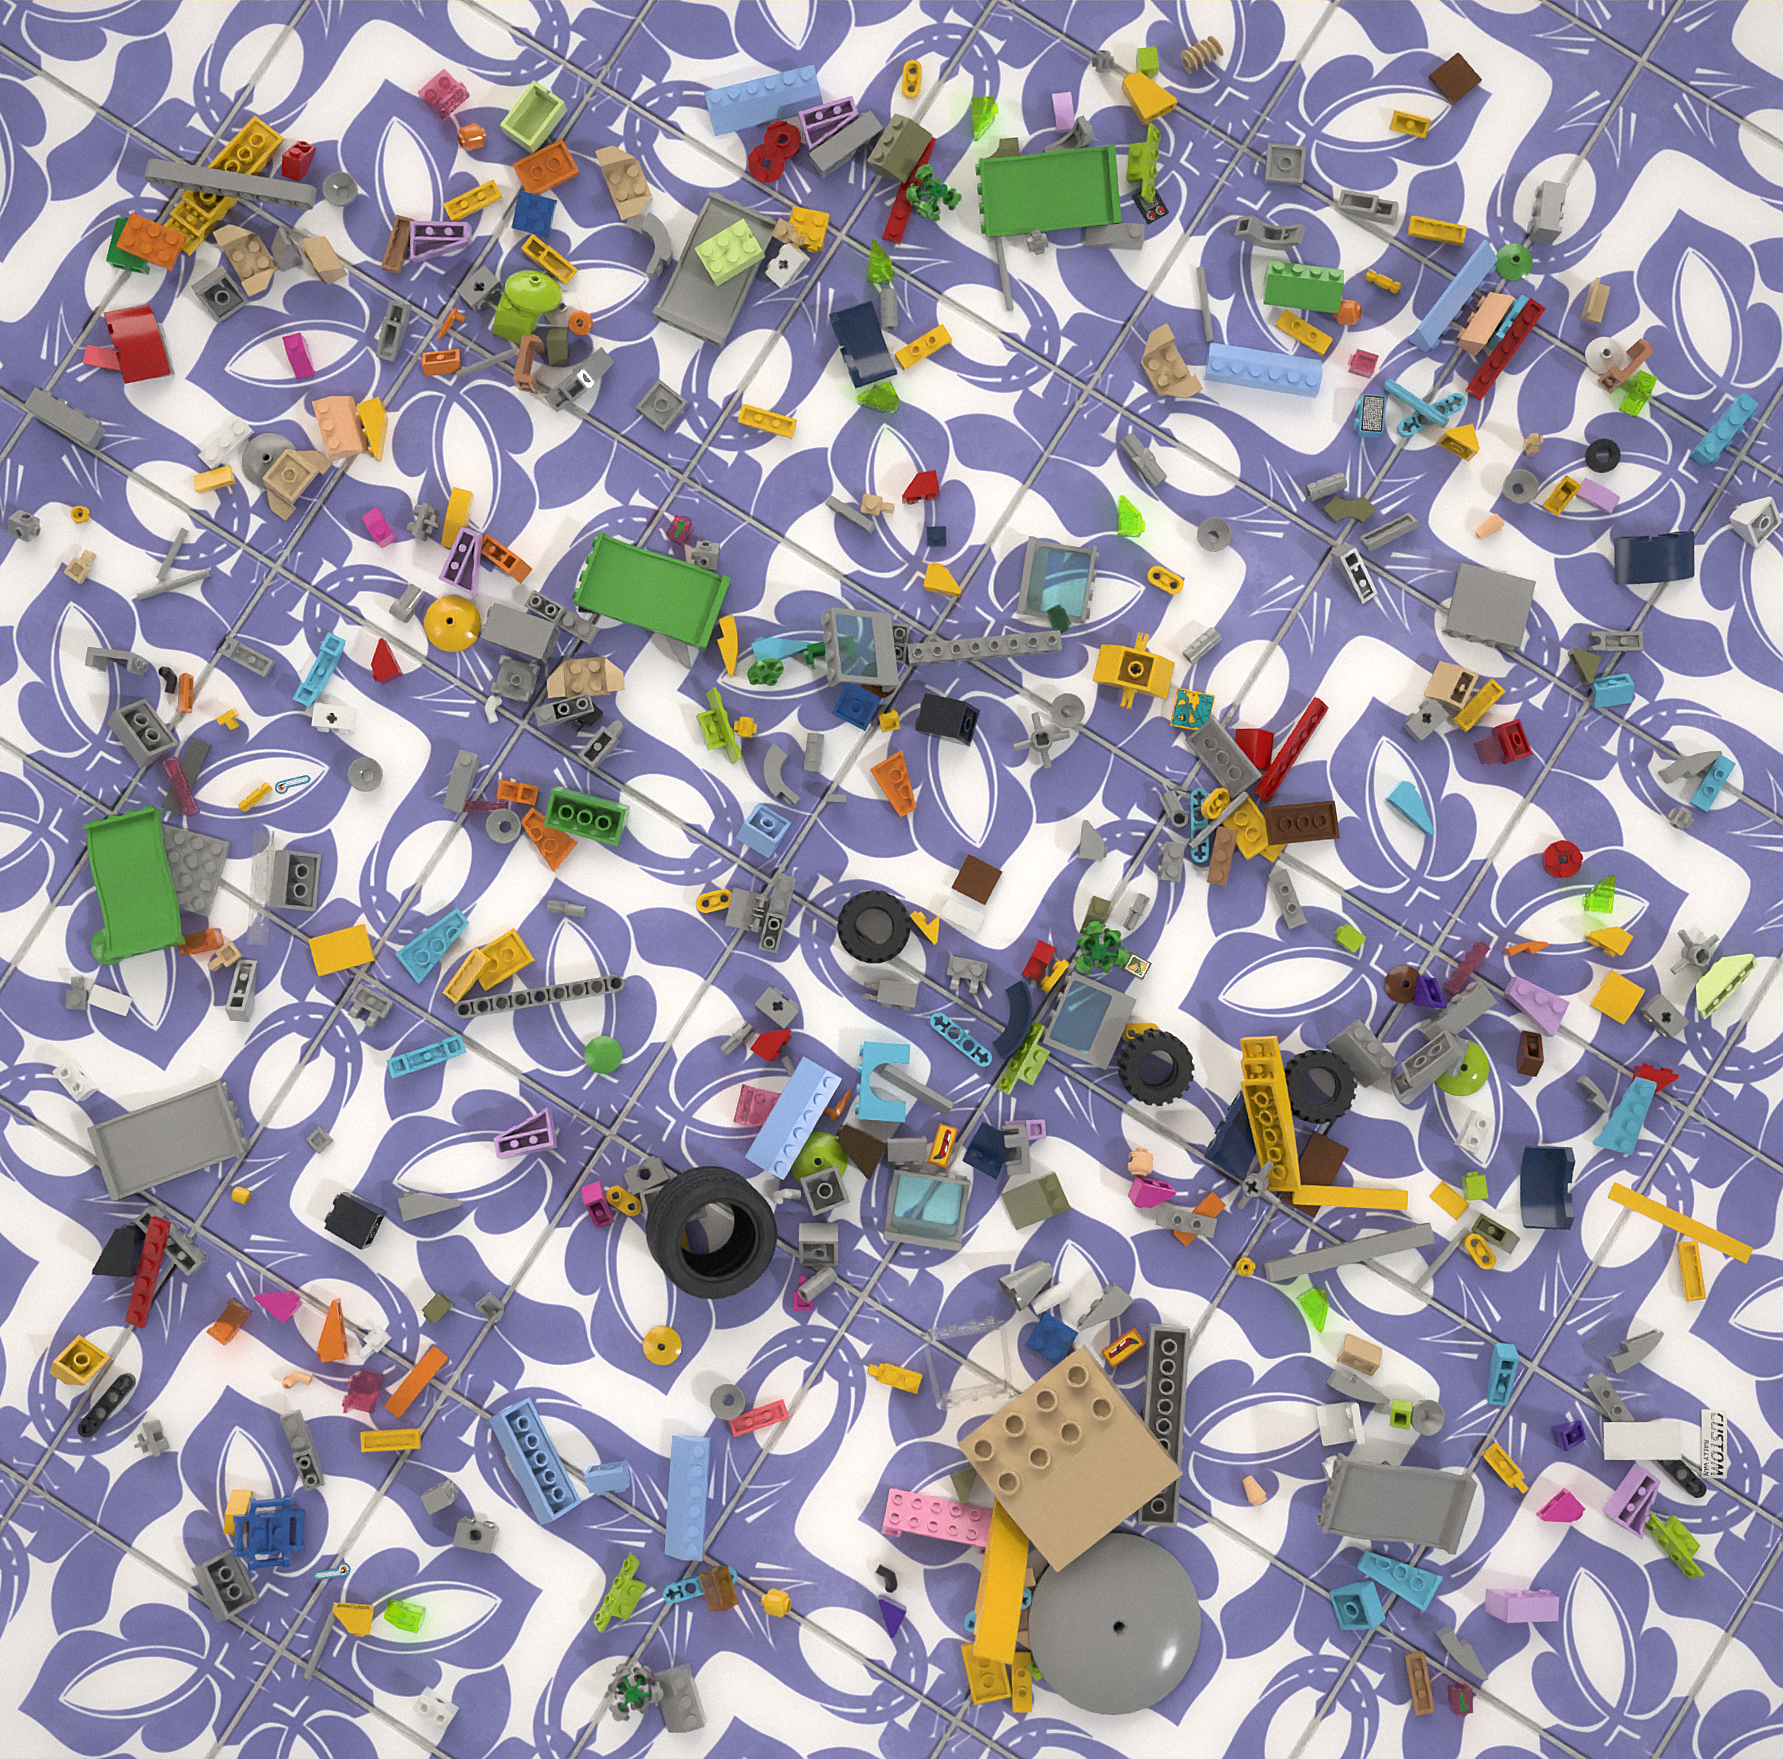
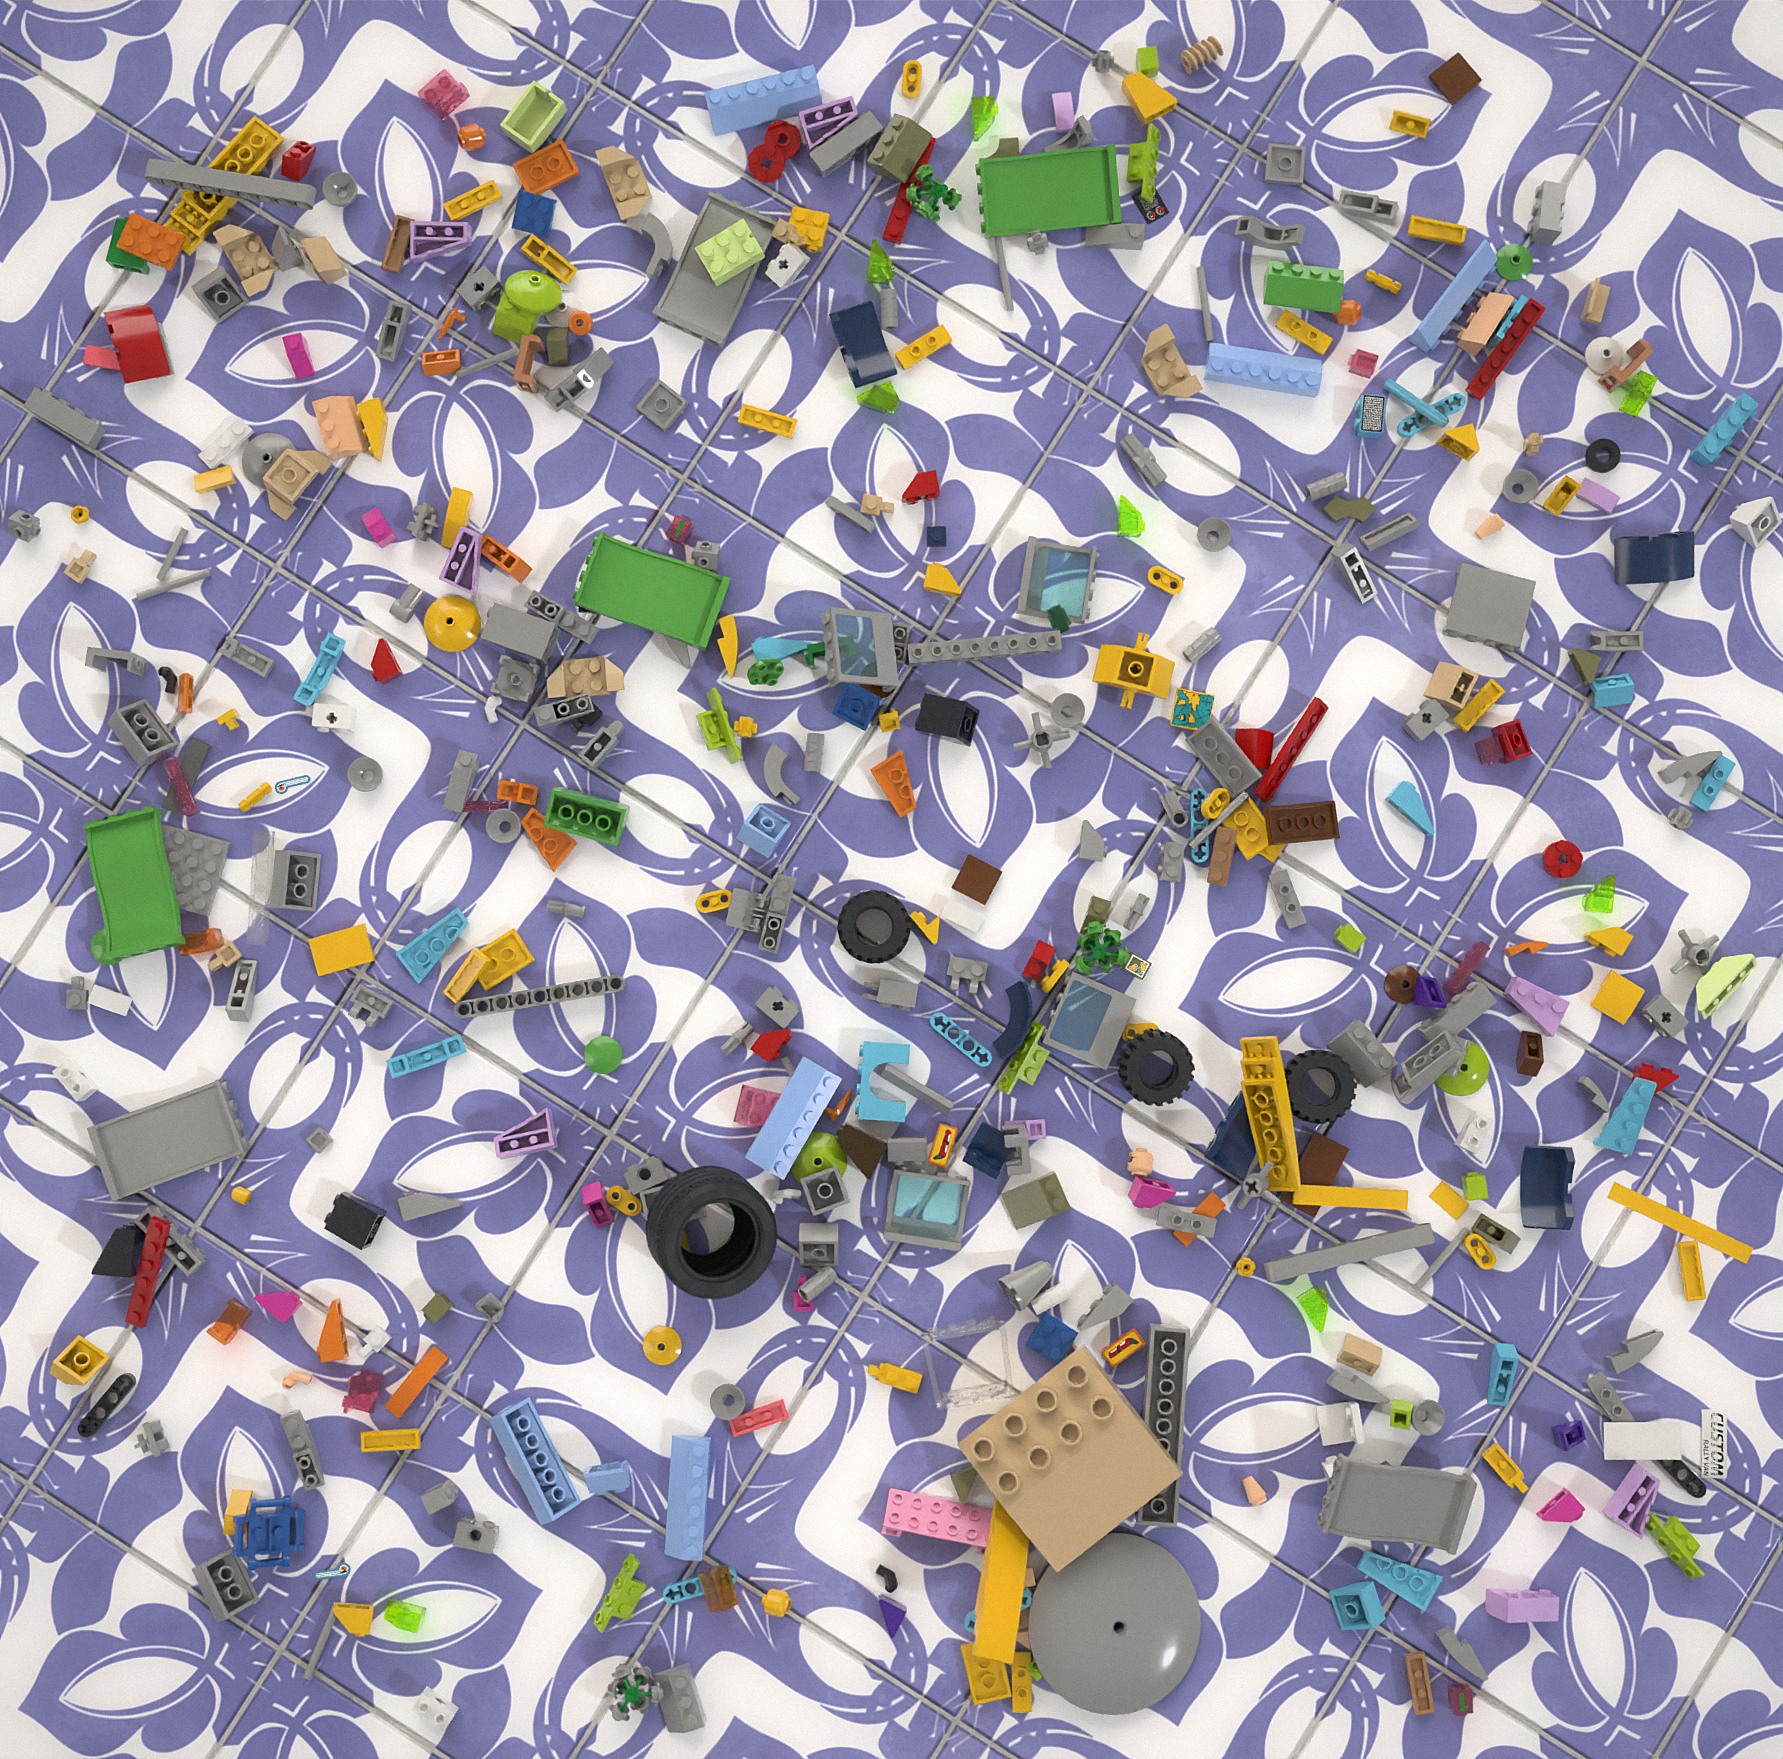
(837, 798): light grey tile -> none

